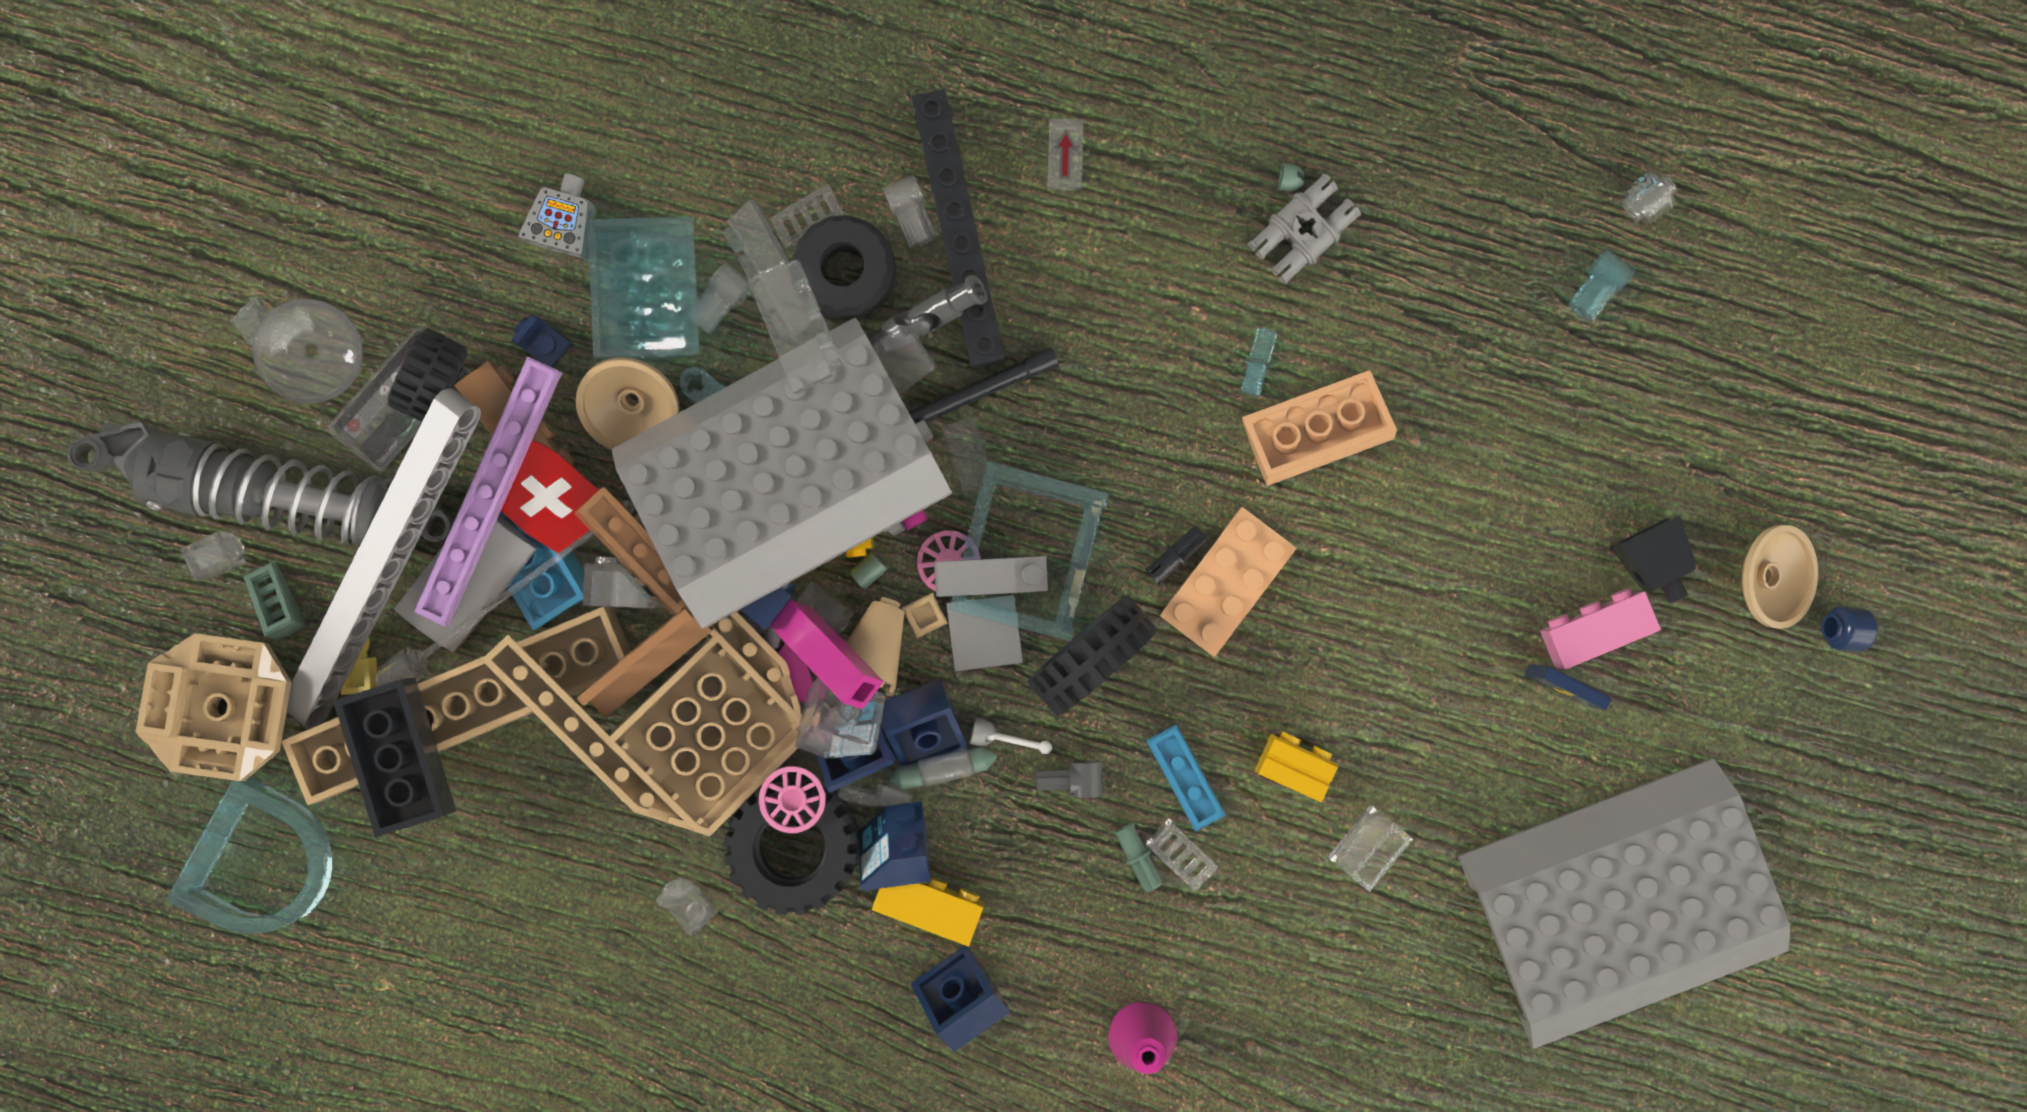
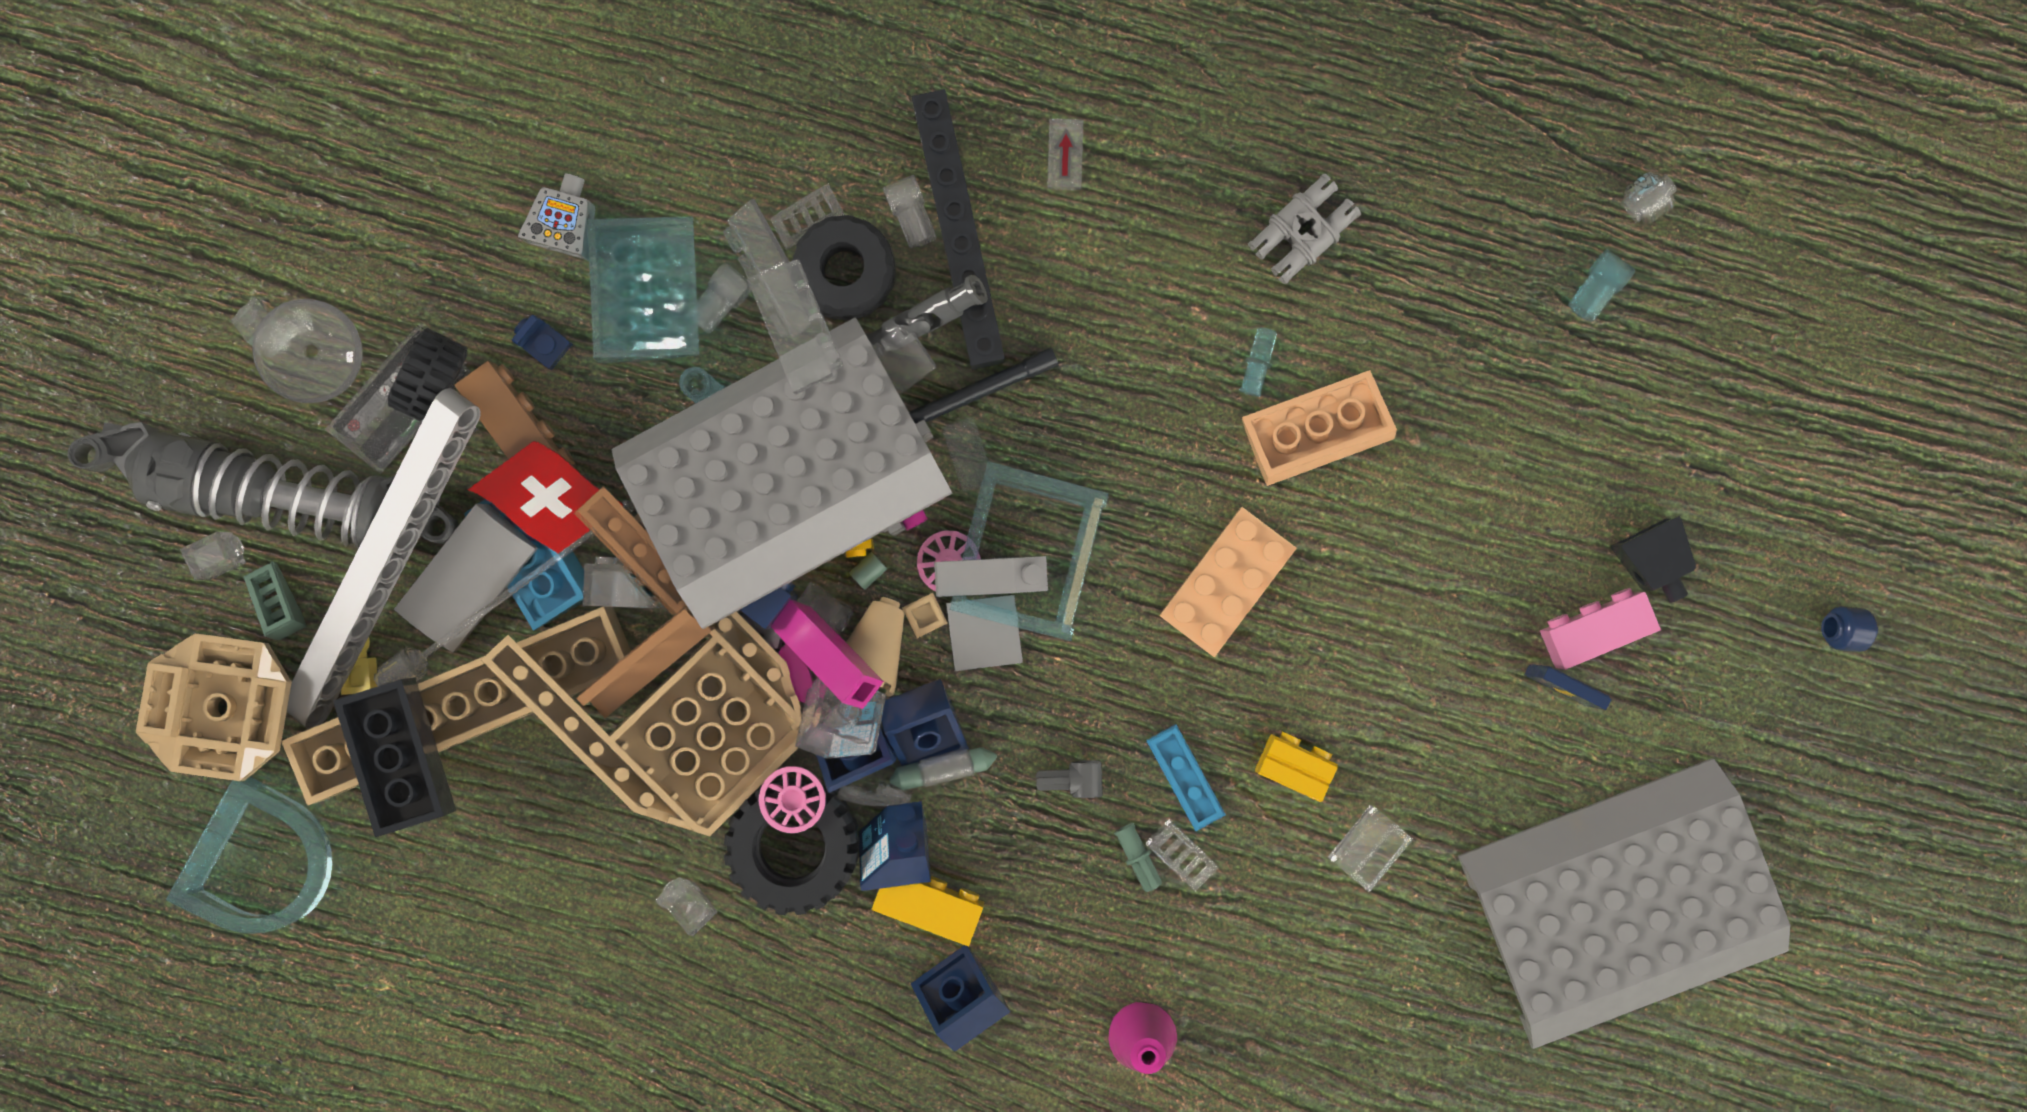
(488, 492): lavender tile -> none
(609, 411): tan dish -> none
(984, 733): hinge -> none
(1092, 656): black tyre -> none
(1176, 555): black axle -> none
(1290, 178): sand green hinge -> none
(1780, 576): tan dish -> none

